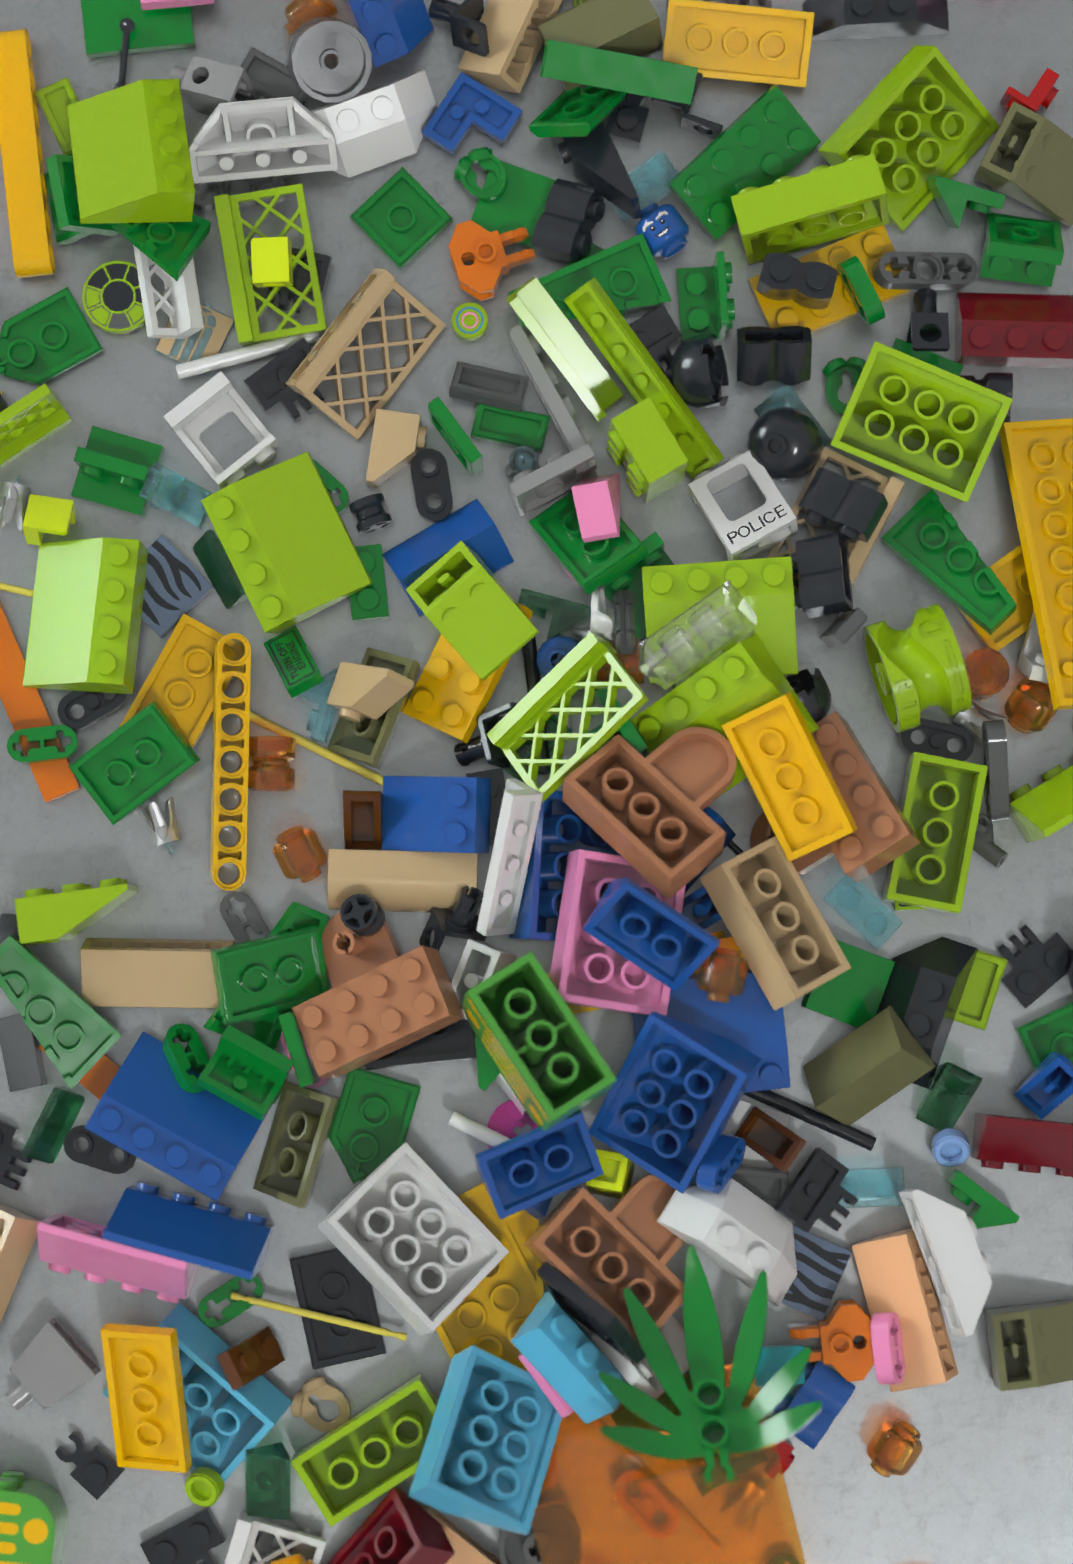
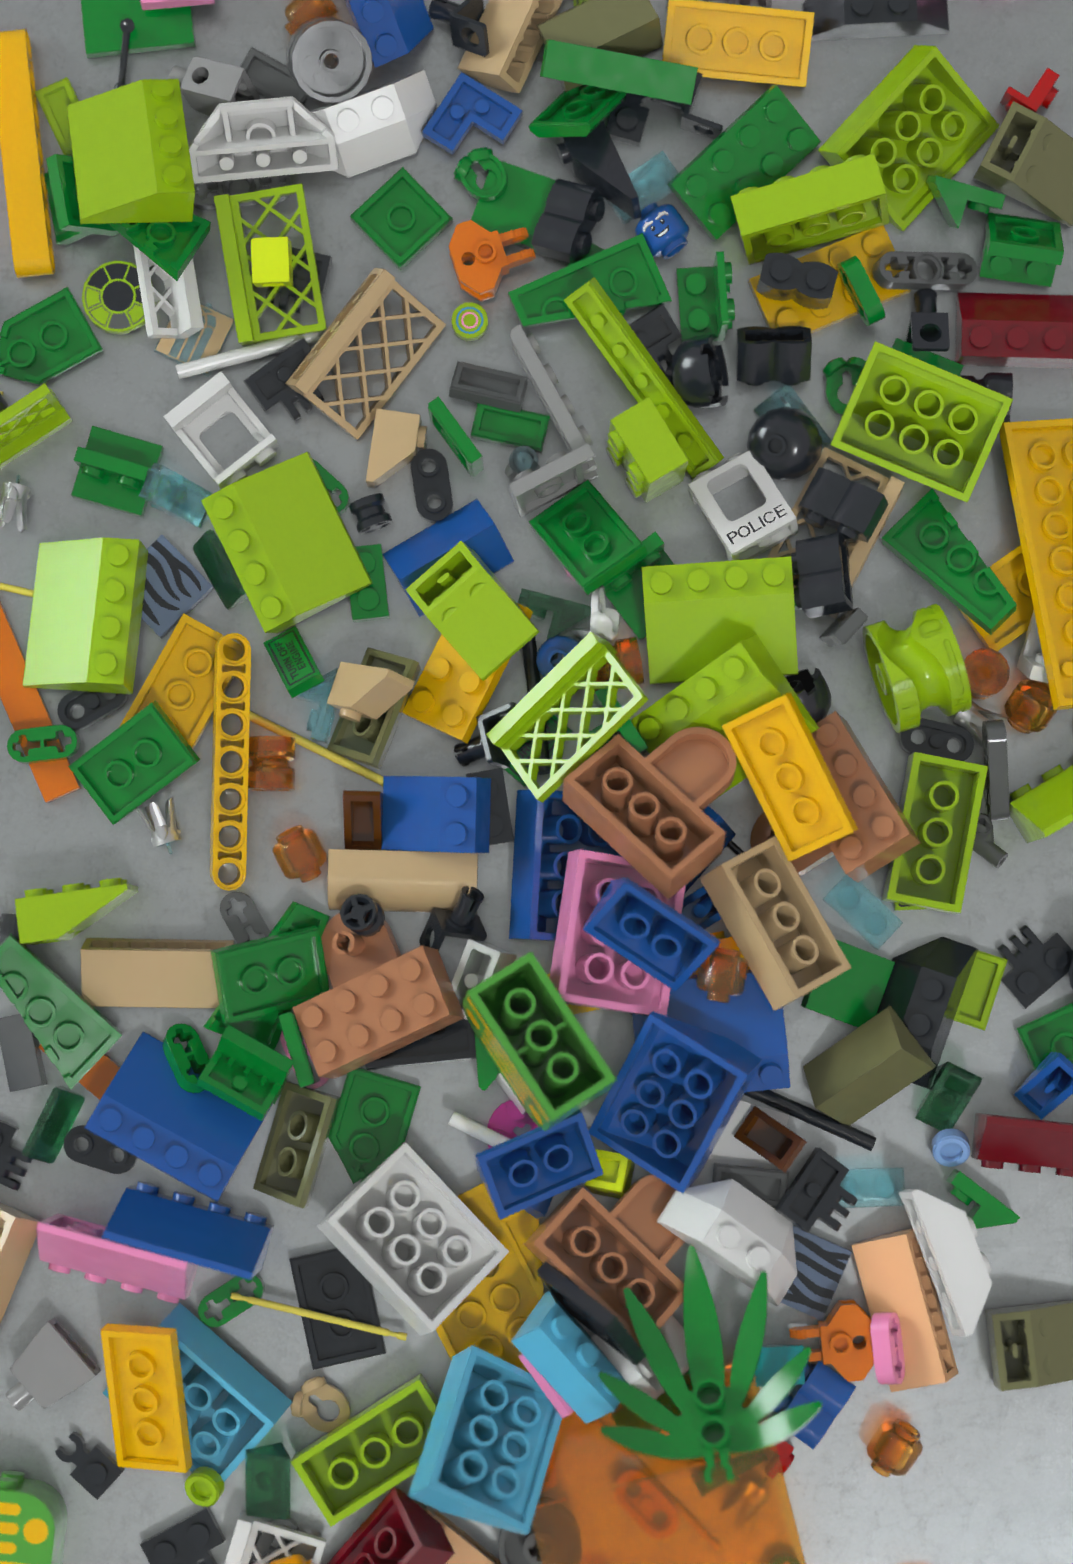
(47, 516): neon yellow panel -> none
(250, 1358): reddish brown plate -> none
(509, 859): white fence -> none
(565, 347): fence -> none
(598, 507): bright pink slope -> none
(624, 622): dark grey axle -> none
(696, 636): clear slope -> none
(720, 1163): blue beam -> none

